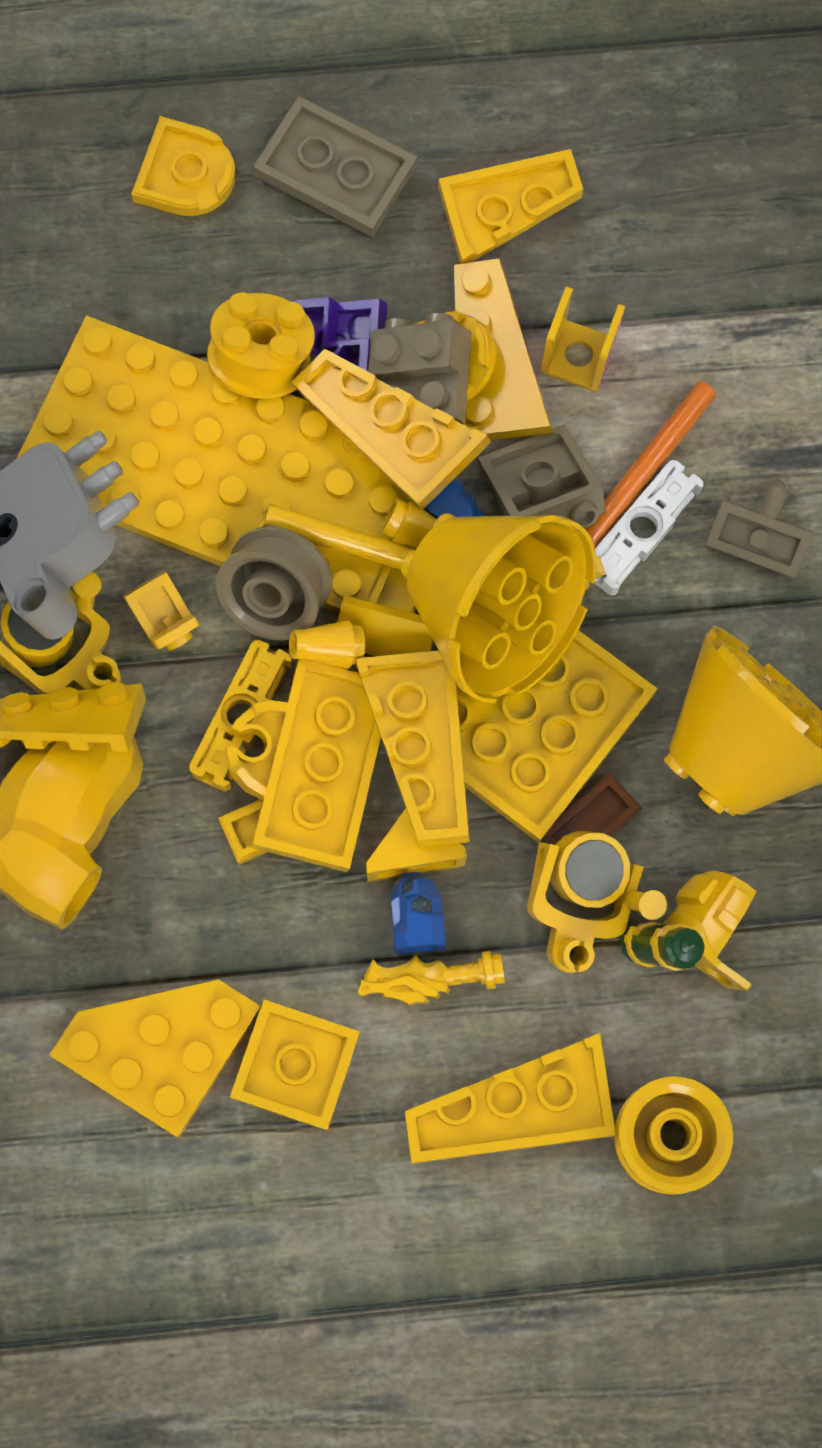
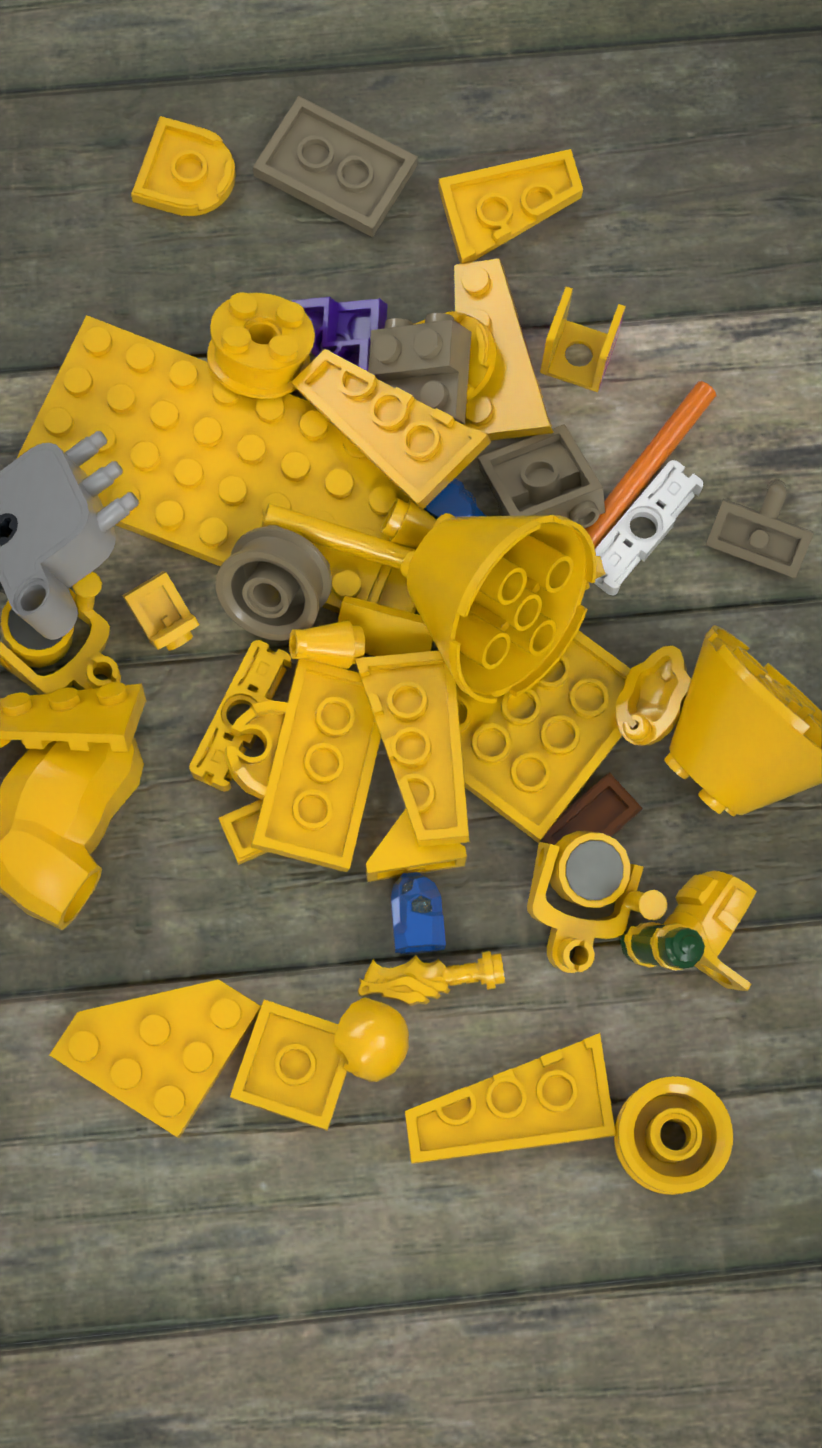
(372, 1039): none -> yellow hair
(653, 697): none -> yellow arm

